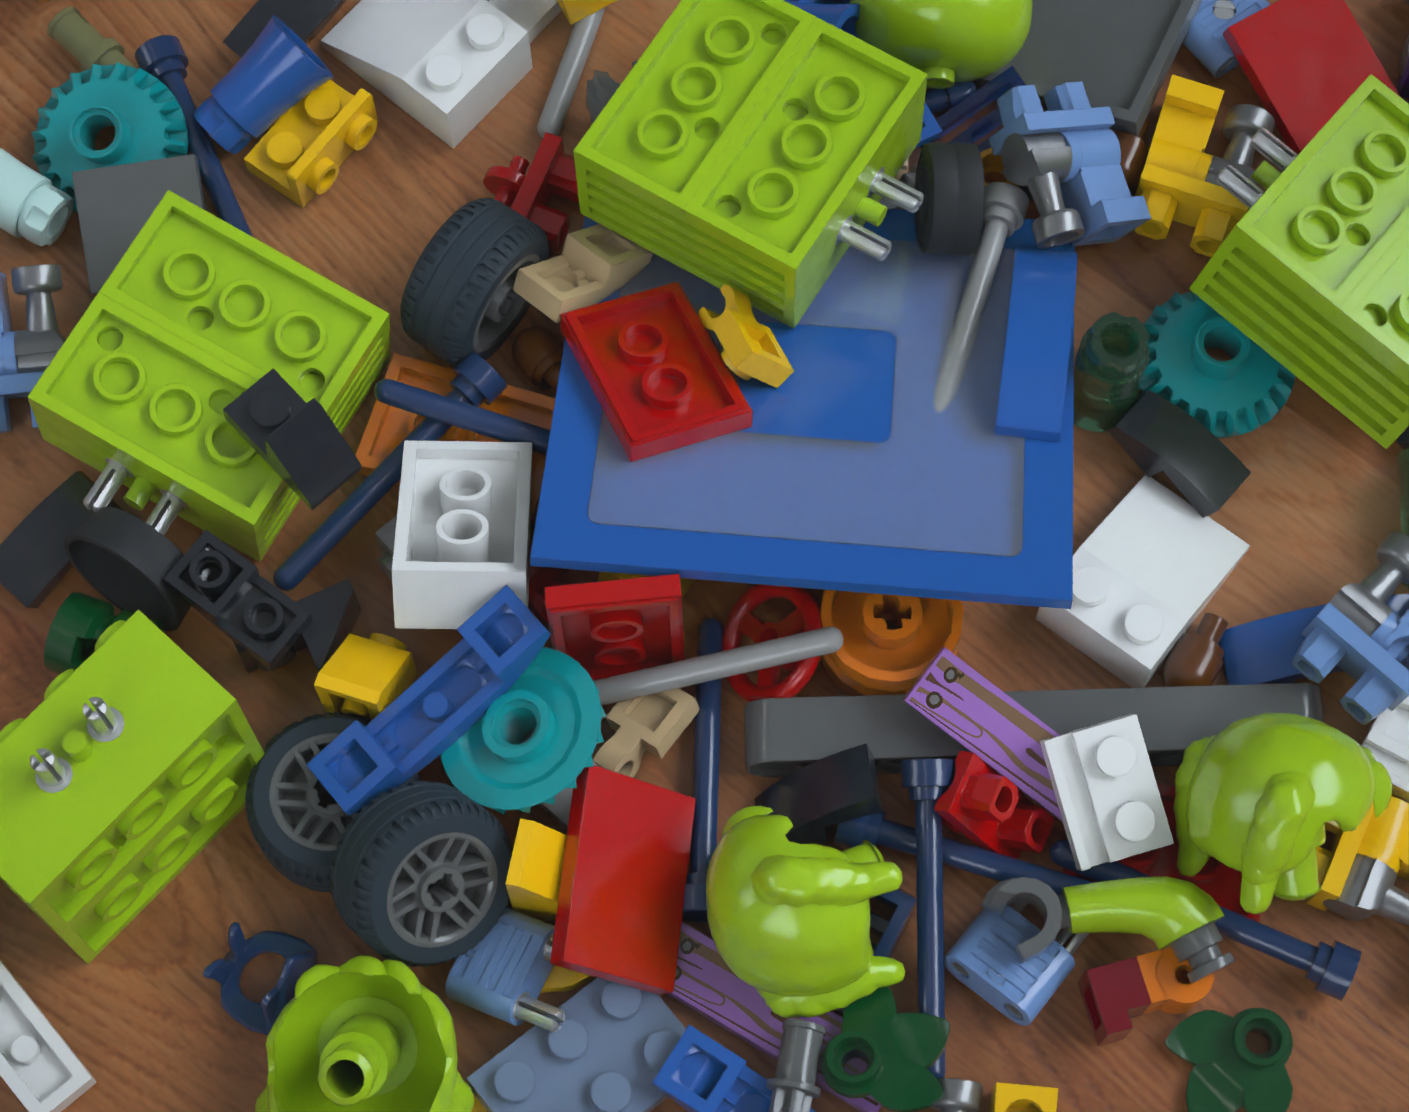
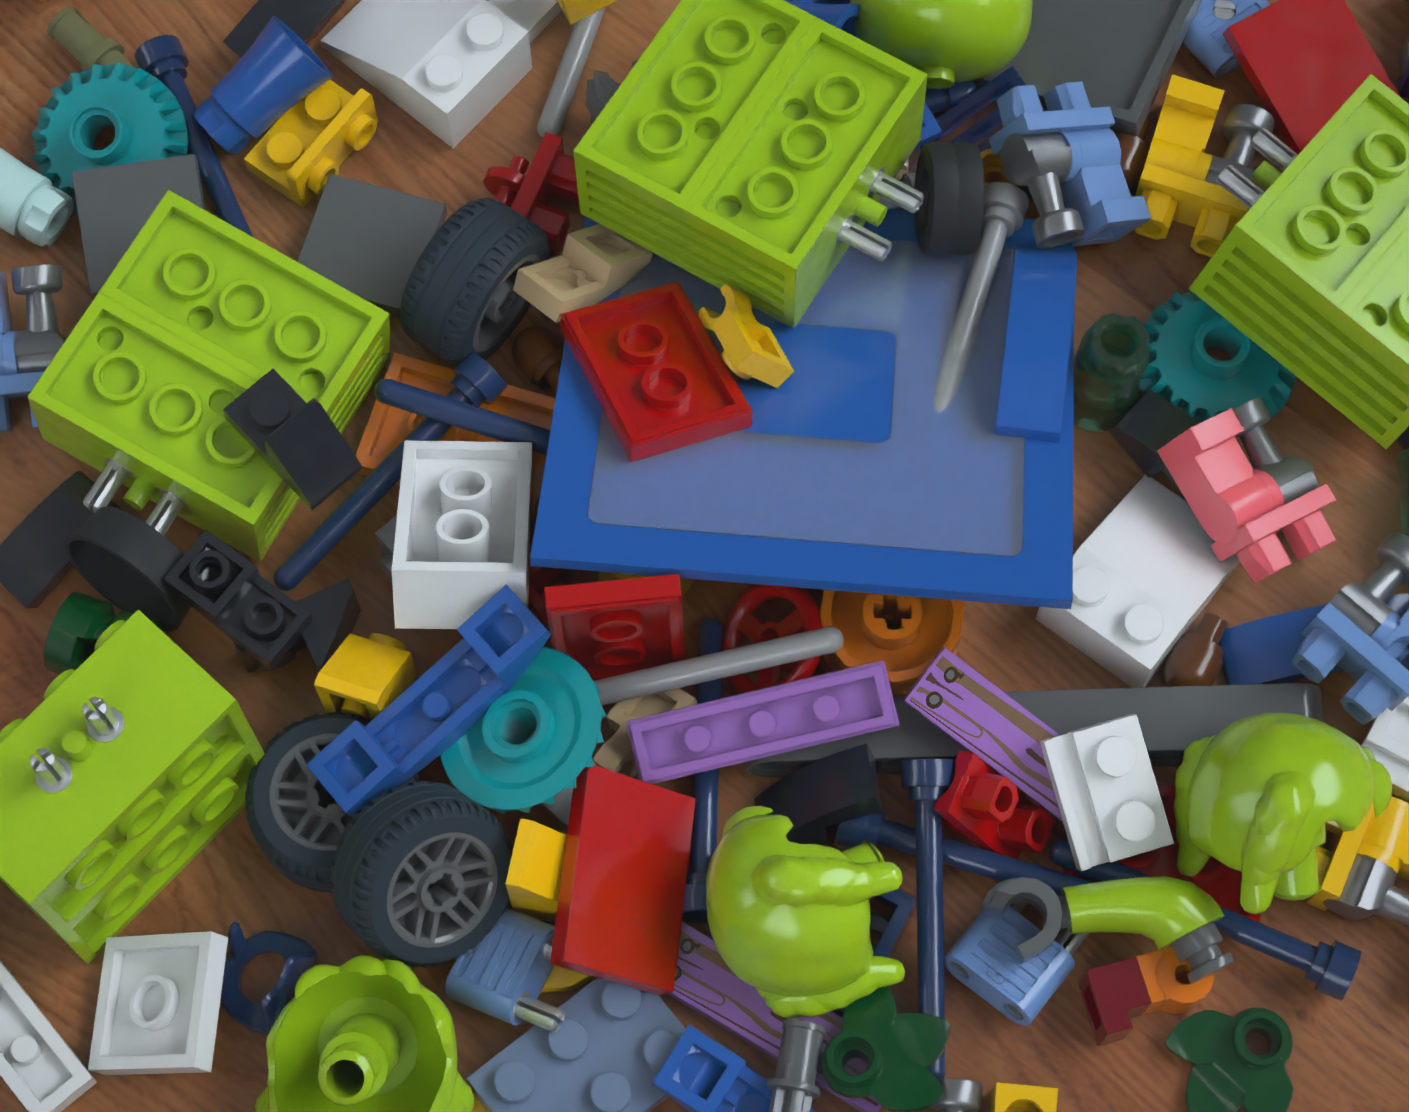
(158, 1004): none -> white tile
(369, 238): none -> dark grey tile
(763, 722): none -> medium lavender tile
(1247, 504): none -> coral hips

